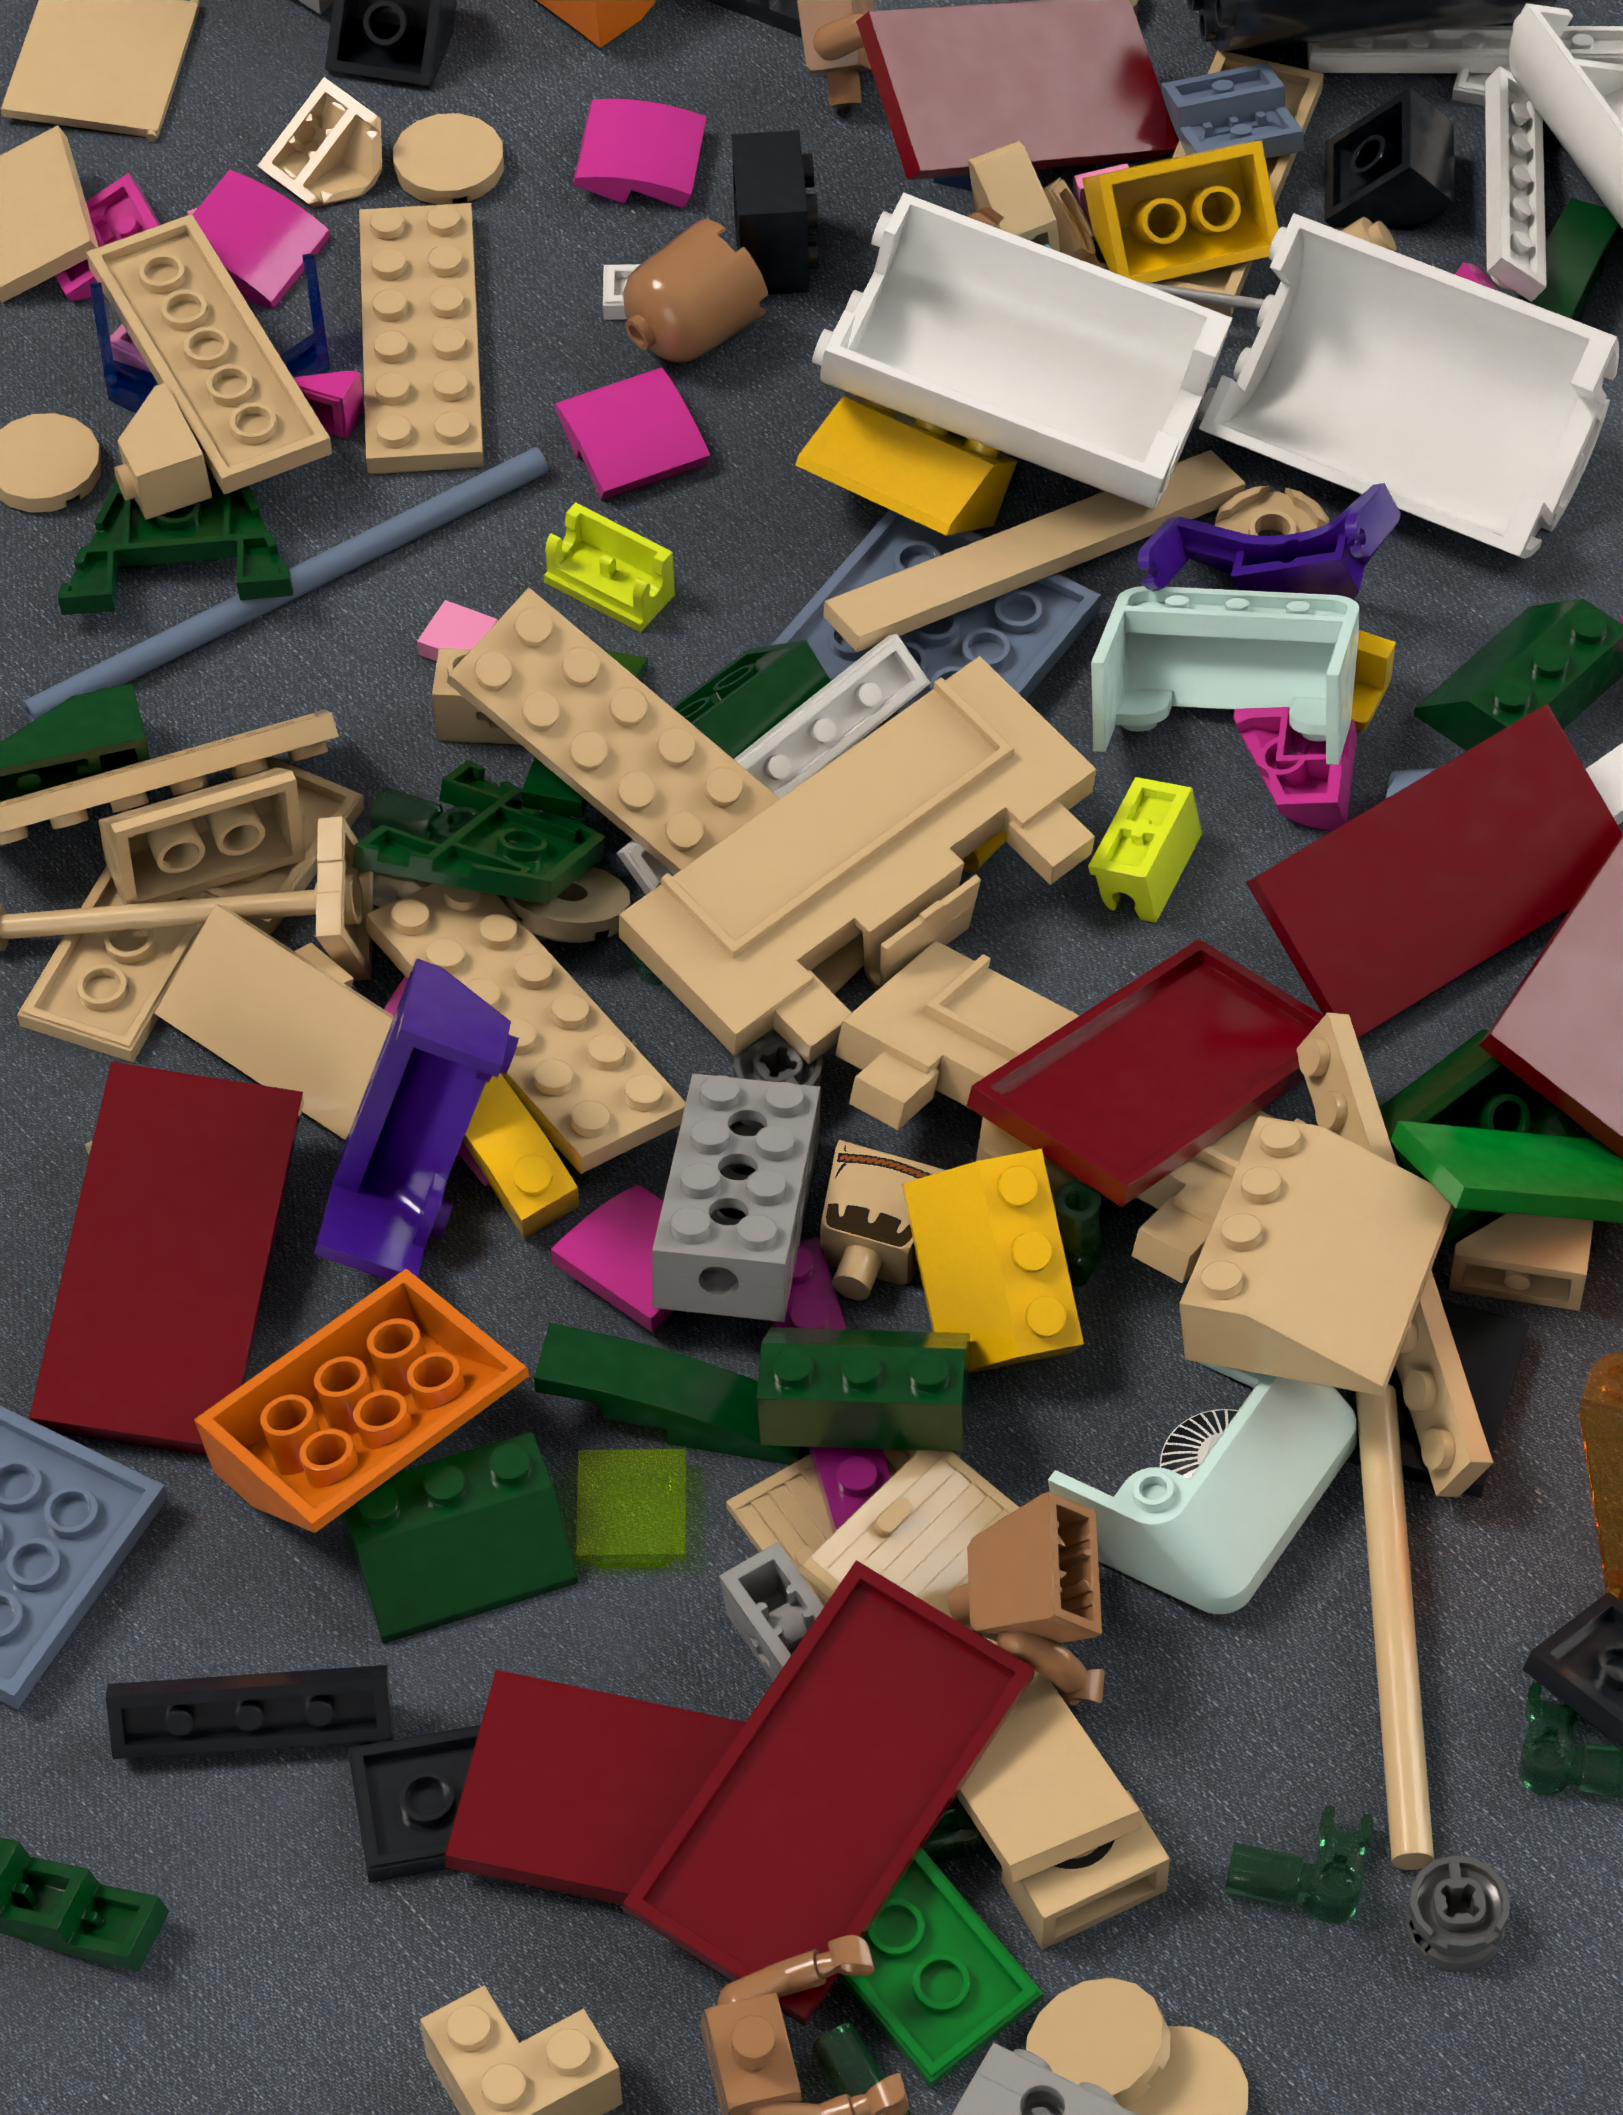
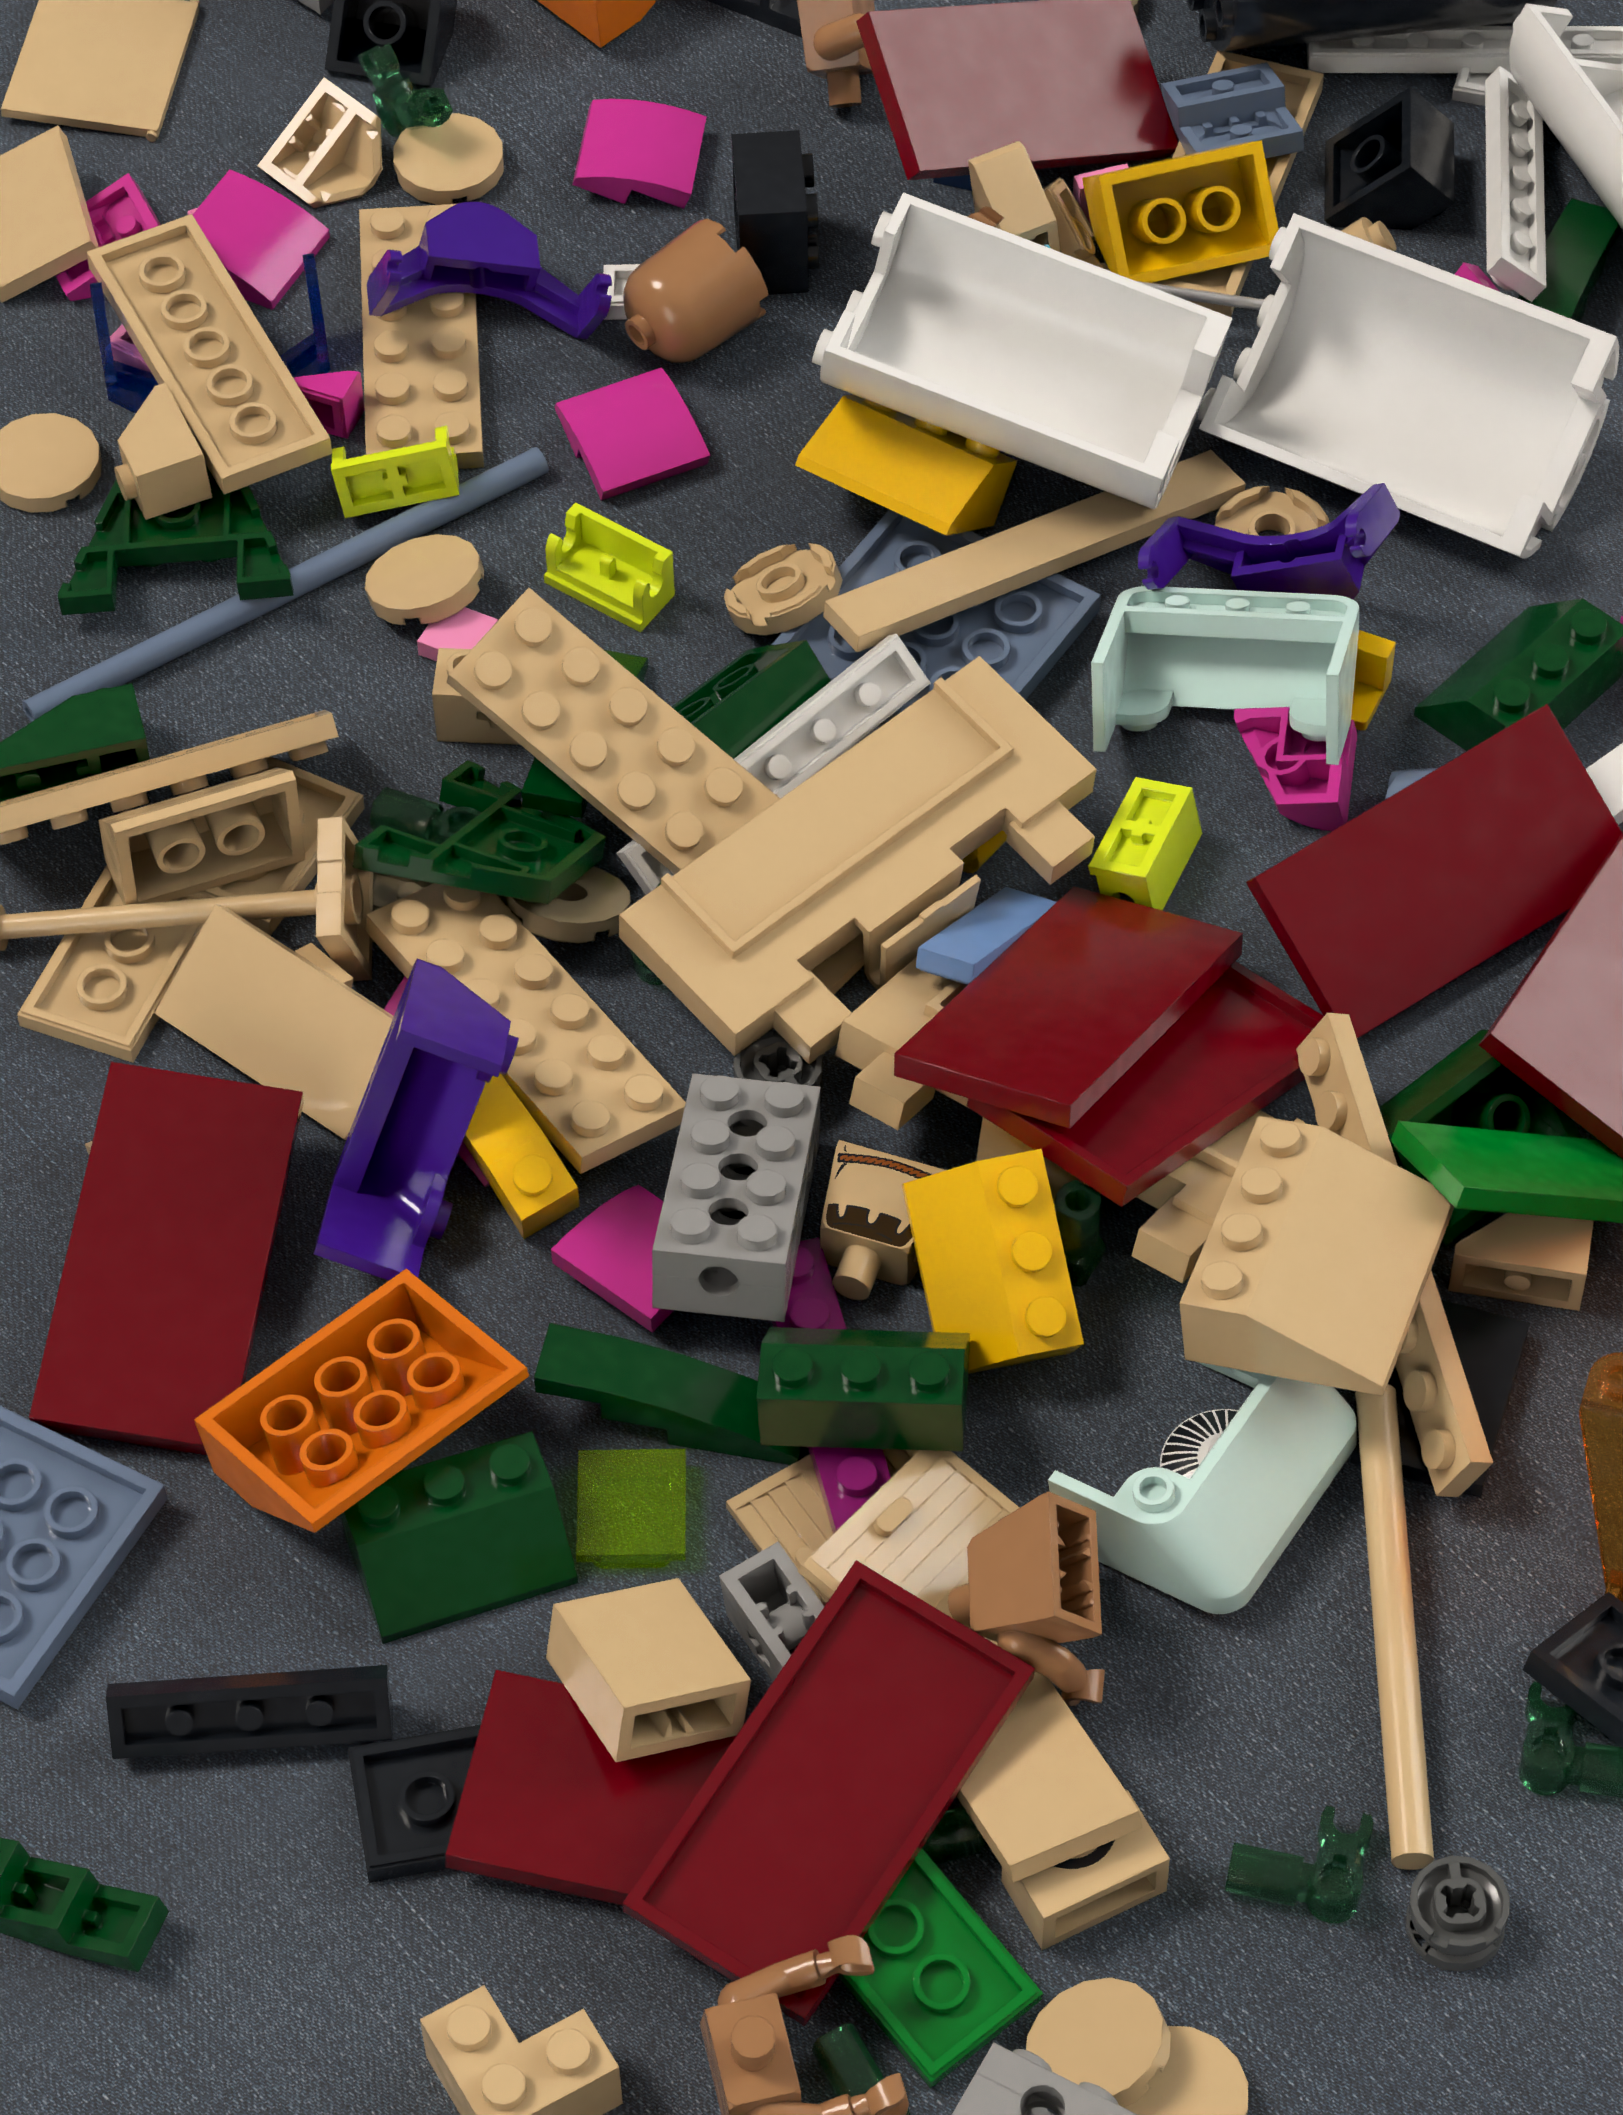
(396, 99): none -> clear green bar
(396, 476): none -> neon yellow hinge
(424, 579): none -> tan tile
(490, 254): none -> dark purple piece
(647, 1669): none -> tan brick
(782, 589): none -> tan tile
(981, 935): none -> medium blue tile
(1069, 1006): none -> dark red tile

